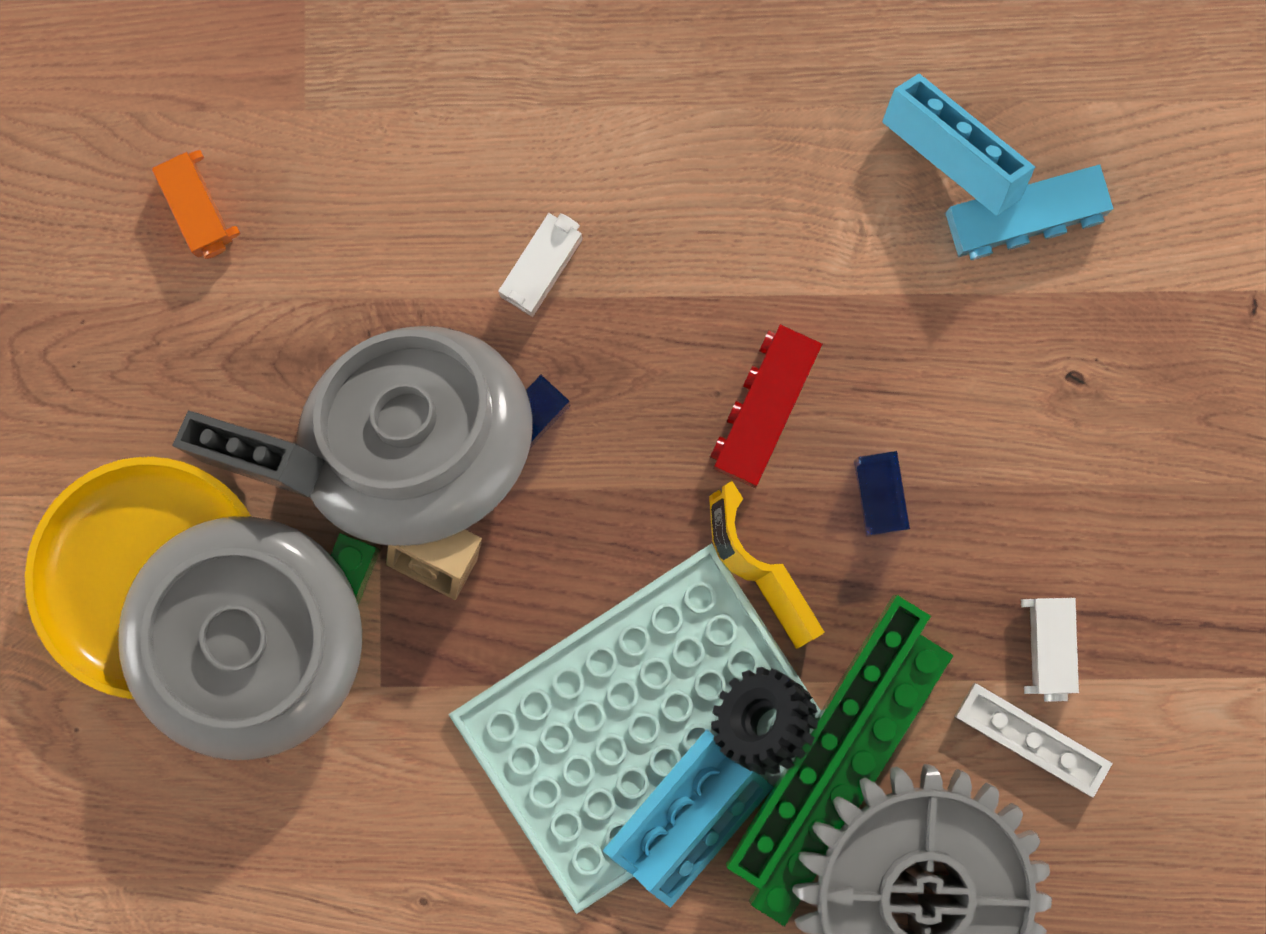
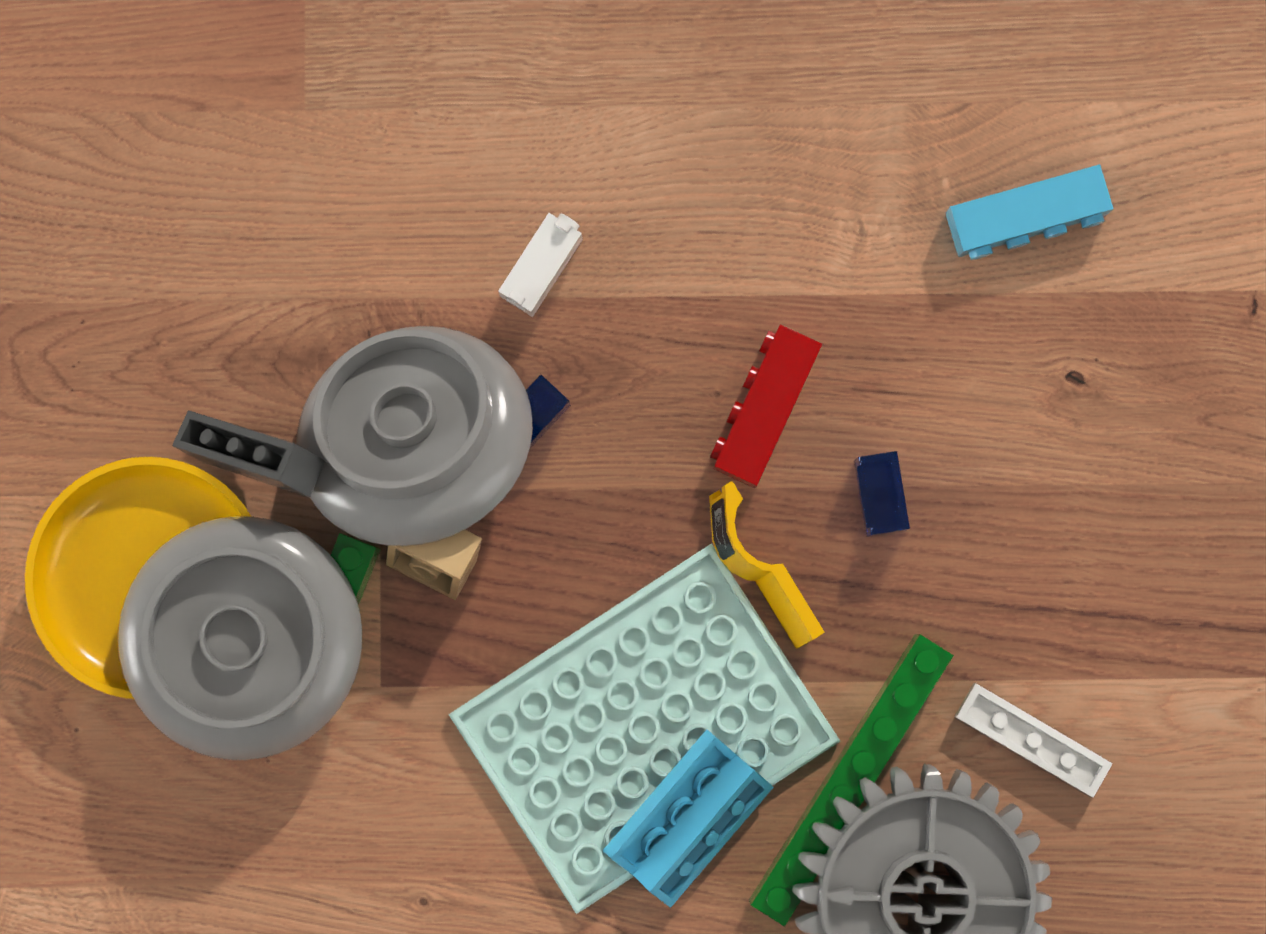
(193, 205): orange brick -> none
(744, 708): black tyre -> none
(836, 731): green brick -> none
(958, 144): medium azure brick -> none
(1053, 647): white brick -> none

